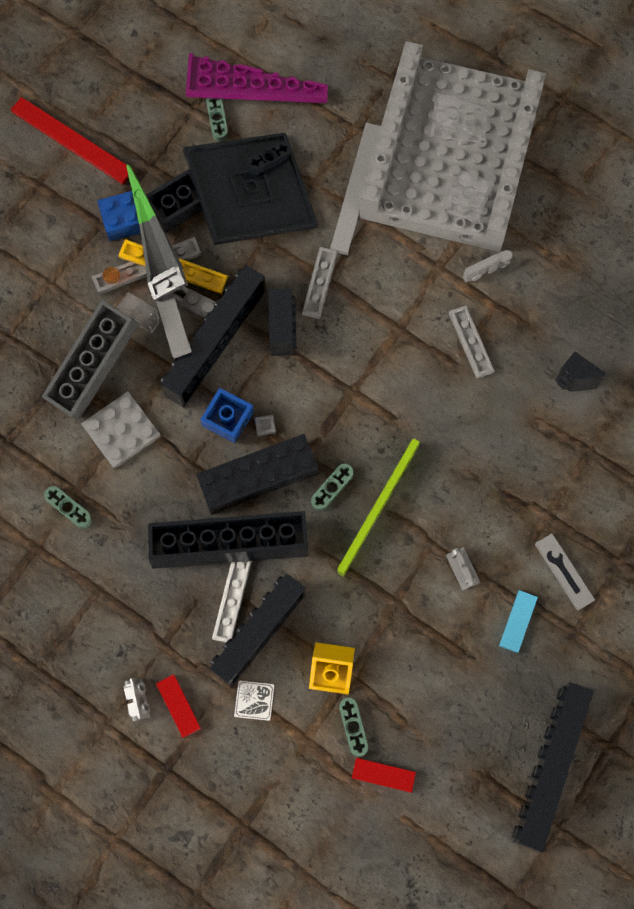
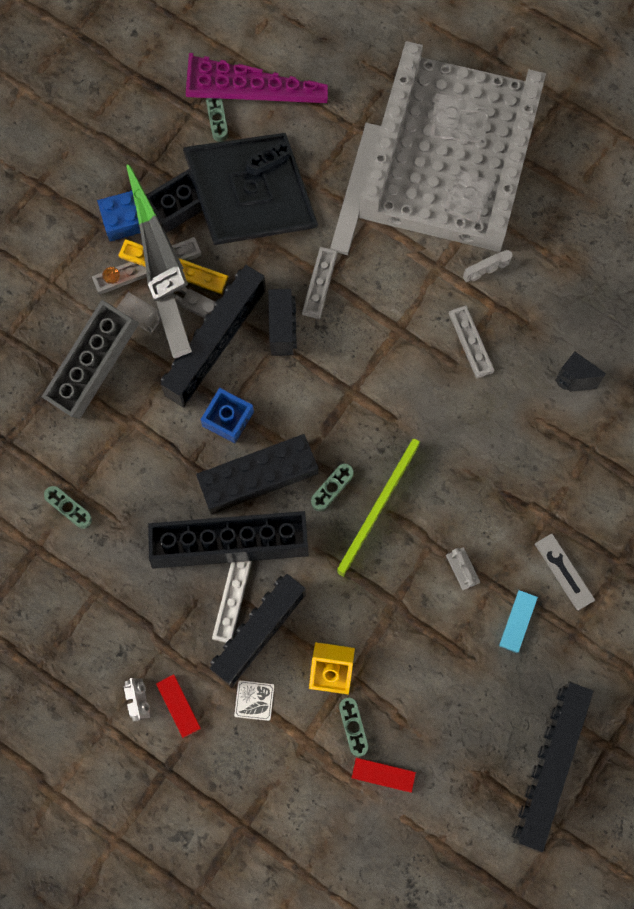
(71, 140): red tile -> none
(121, 430): light grey plate -> none
(265, 425): light grey tile -> none

